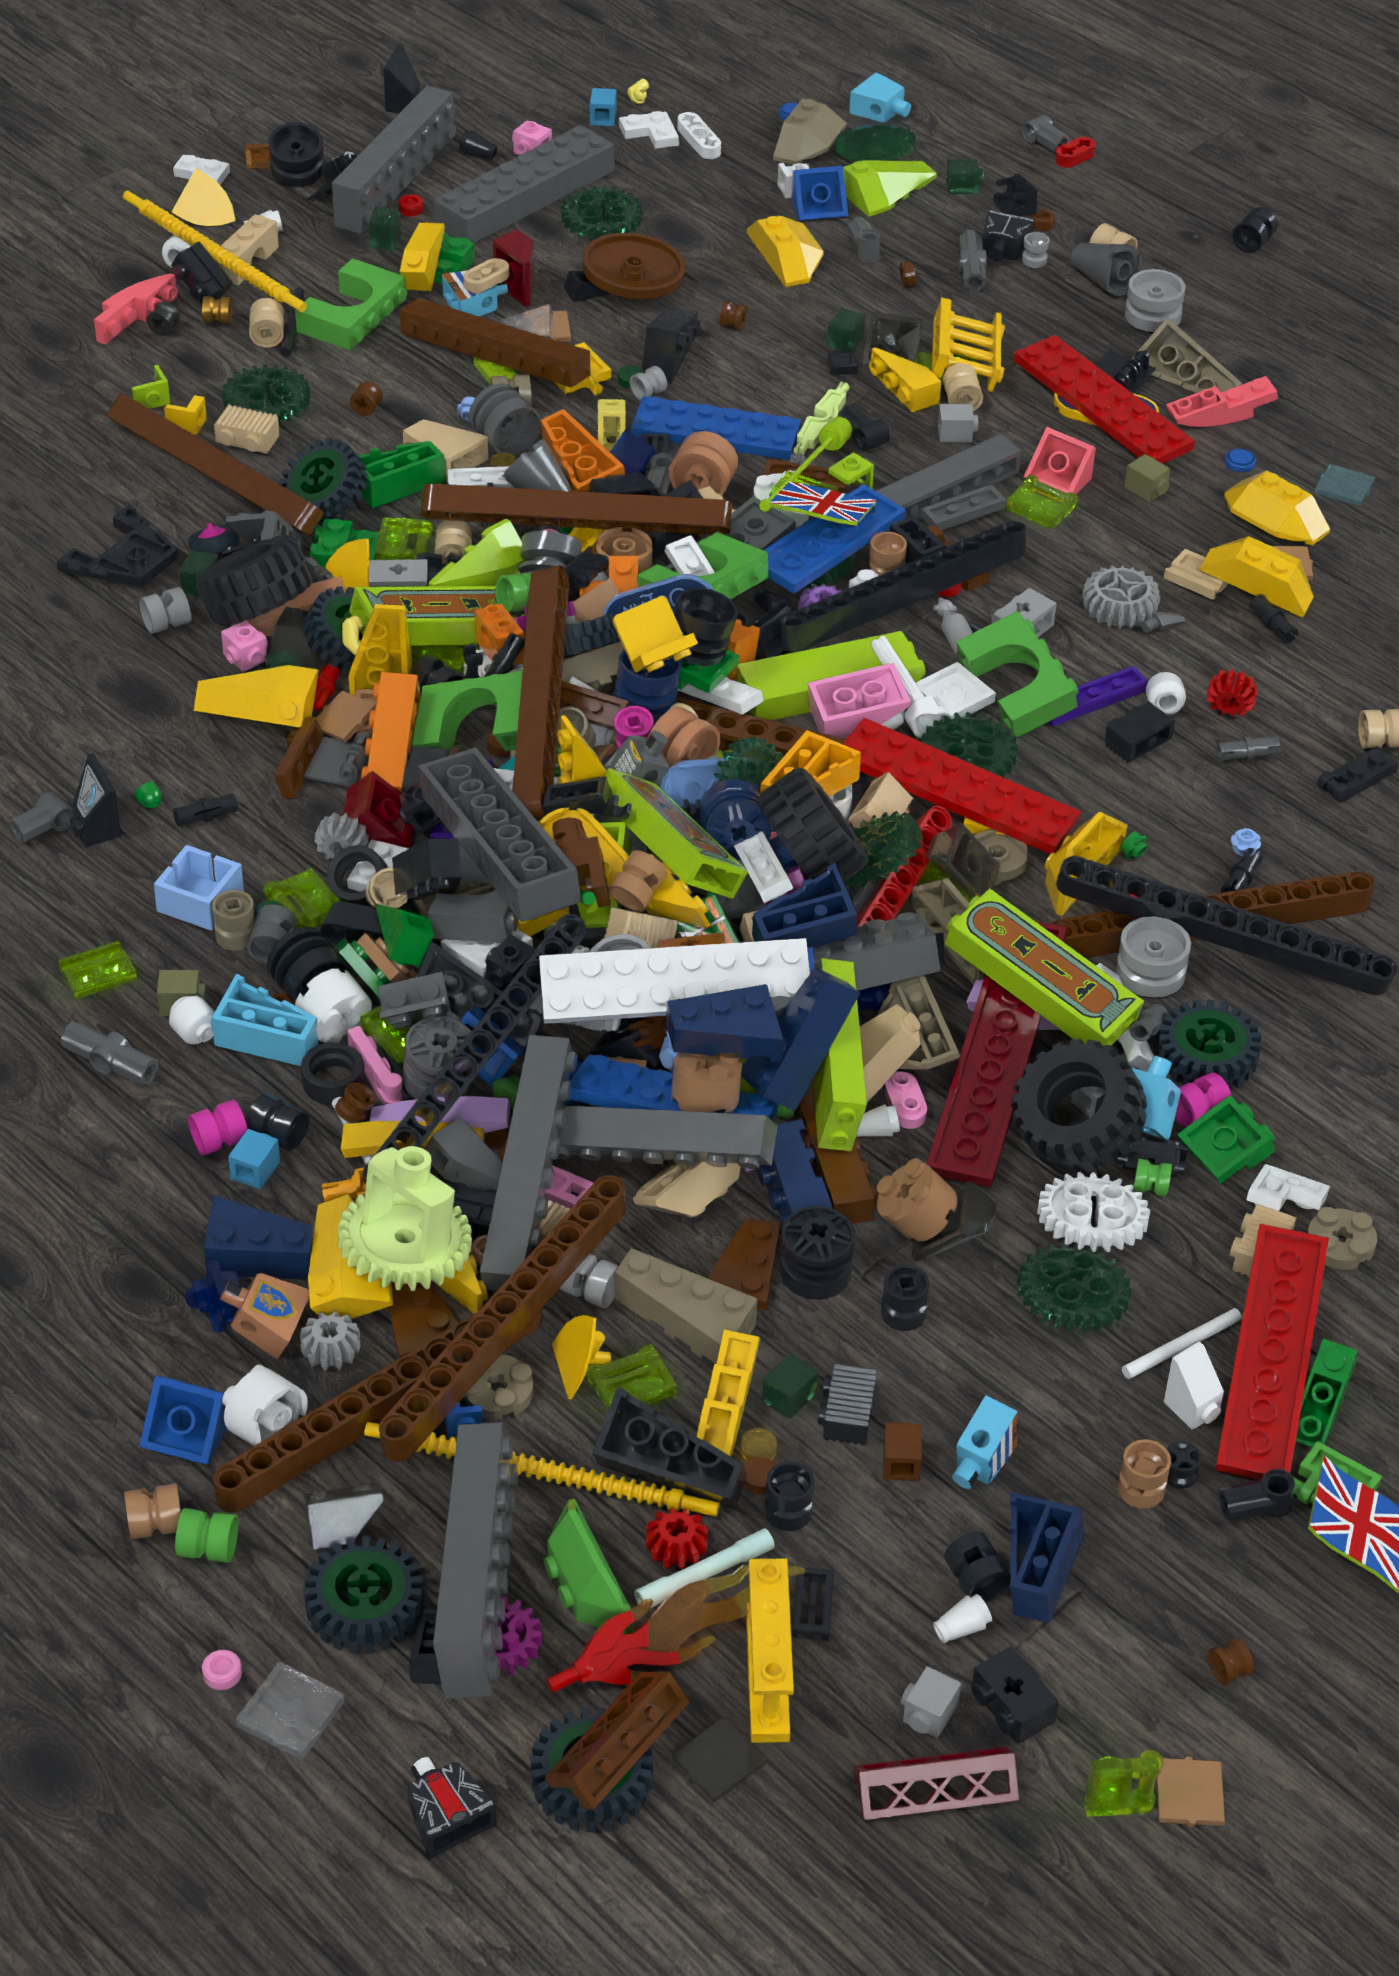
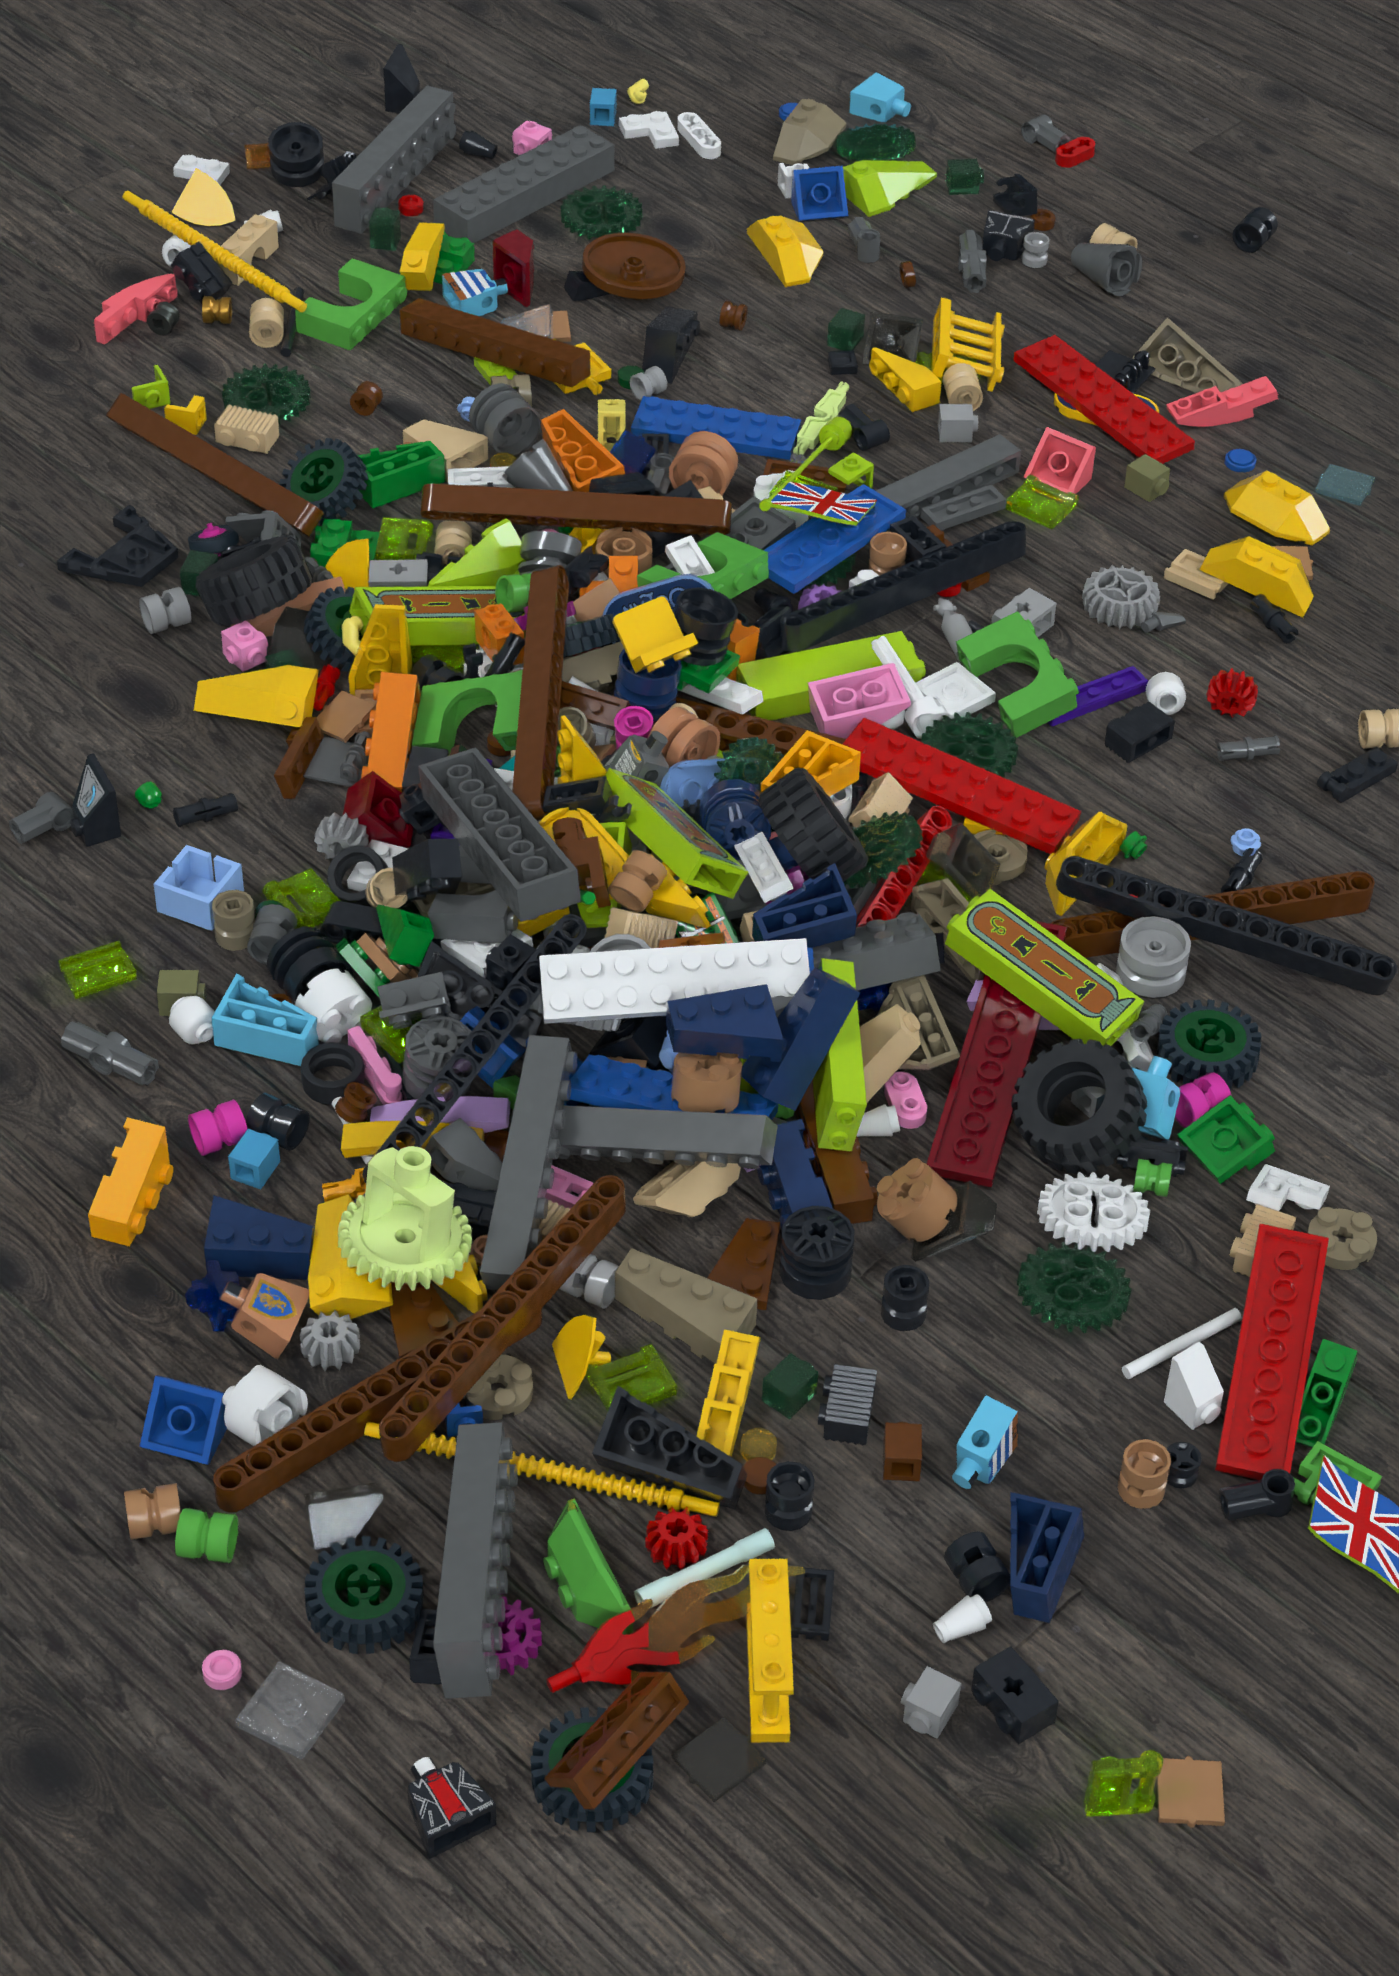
(134, 1184): none -> light orange wedge
(485, 275): tan plate -> none
(652, 1031): reddish brown plate -> none
(933, 1767): fence -> none
(1153, 298): light grey wheel -> none
(1230, 1661): reddish brown wheel -> none

